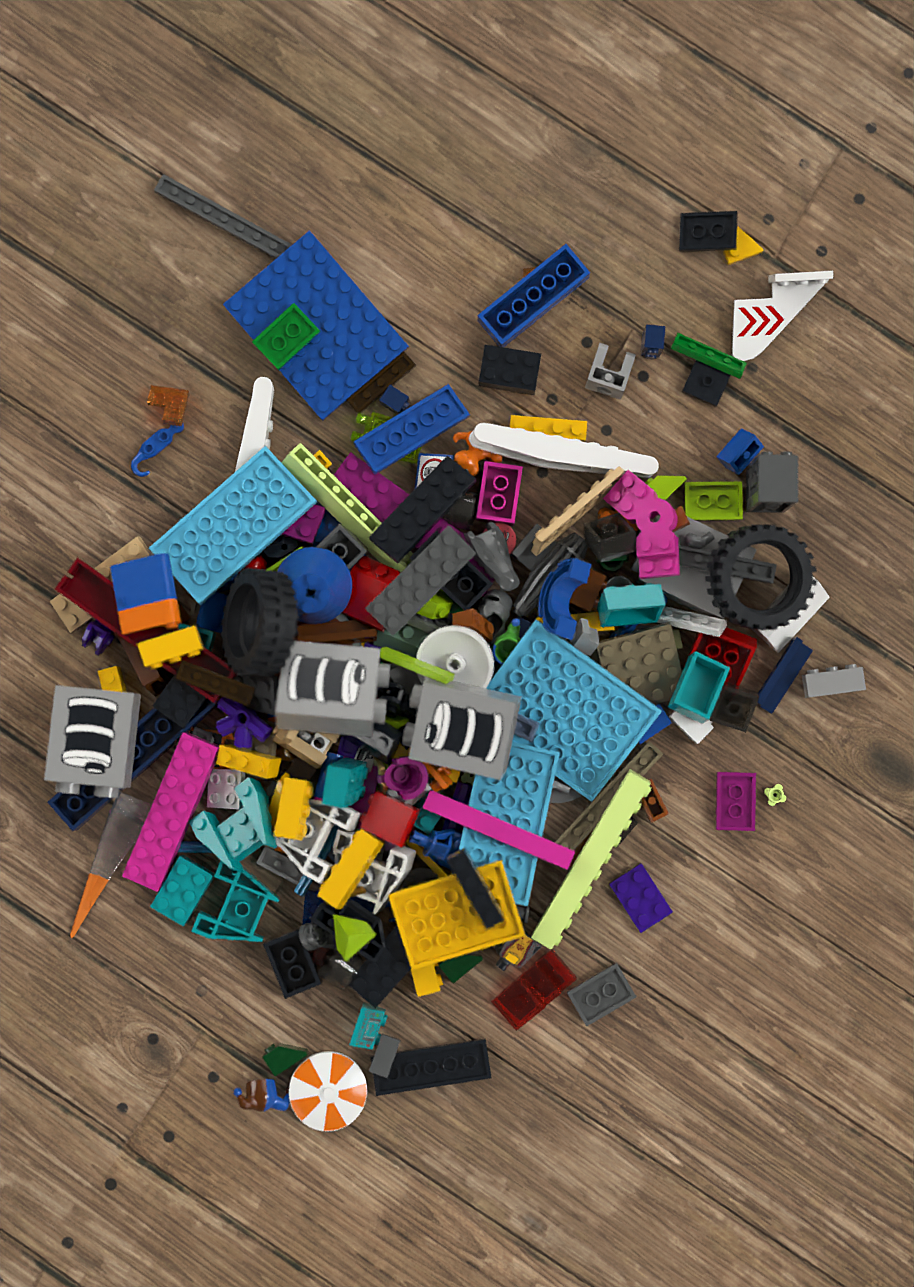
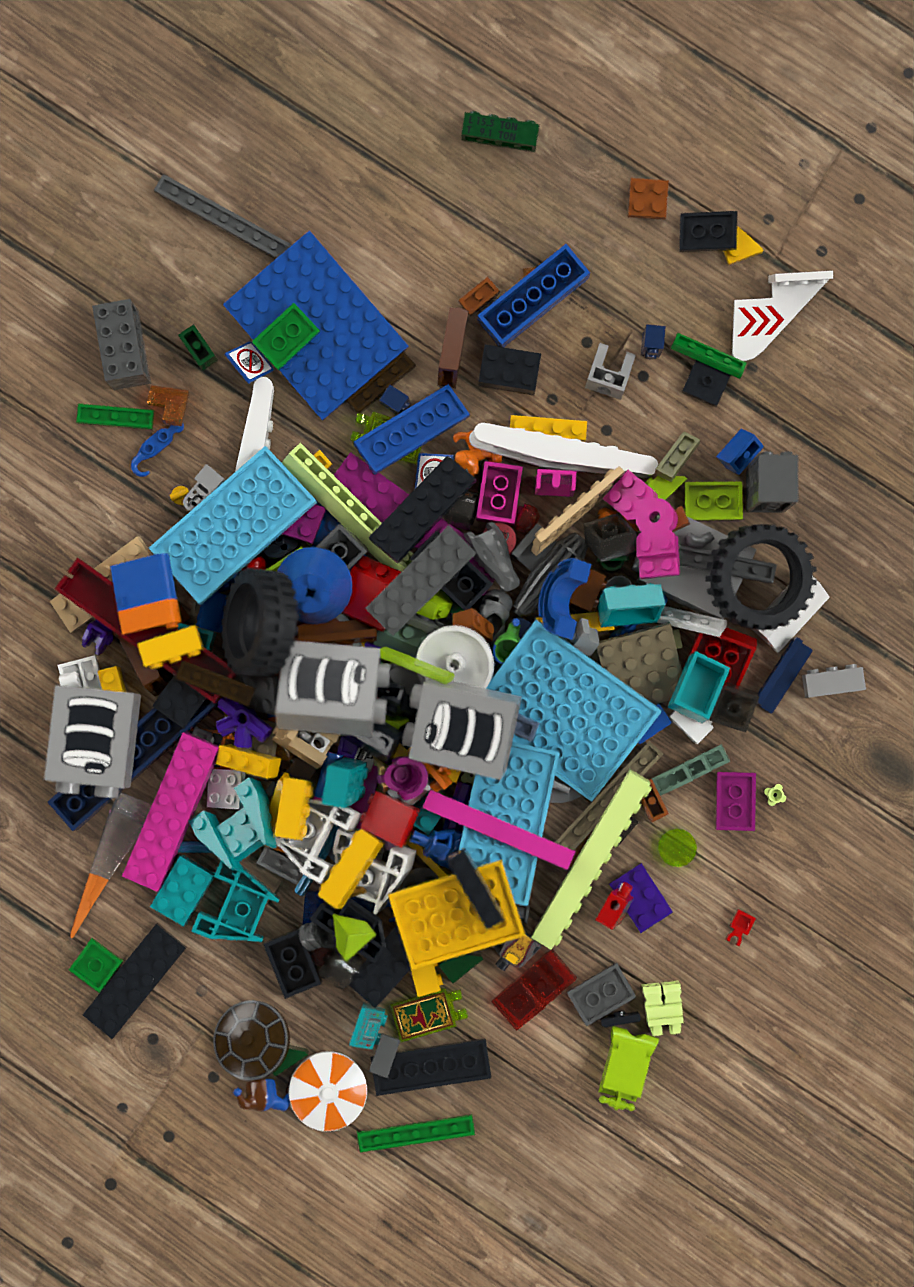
(80, 673): none -> white plate
(95, 965): none -> green plate
(115, 416): none -> green tile
(121, 344): none -> dark grey brick
(134, 981): none -> black plate
(178, 494): none -> yellow plate
(198, 347): none -> dark green brick
(206, 483): none -> light grey brick
(249, 362): none -> piece
(251, 1040): none -> dark brown dish
(416, 1133): none -> green tile
(426, 1014): none -> tile
(452, 347): none -> reddish brown slope
(479, 296): none -> dark orange plate
(500, 131): none -> dark green brick
(526, 517): none -> clear red head
(555, 482): none -> dark pink window
(616, 906): none -> red torso
(620, 1018): none -> black plate
(626, 1067): none -> lime piece
(648, 198): none -> dark orange plate
(663, 1013): none -> yellowish green hips
(677, 456): none -> olive plate
(677, 847): none -> clear neon green tile
(690, 769): none -> sand green slope
(742, 925): none -> red plate

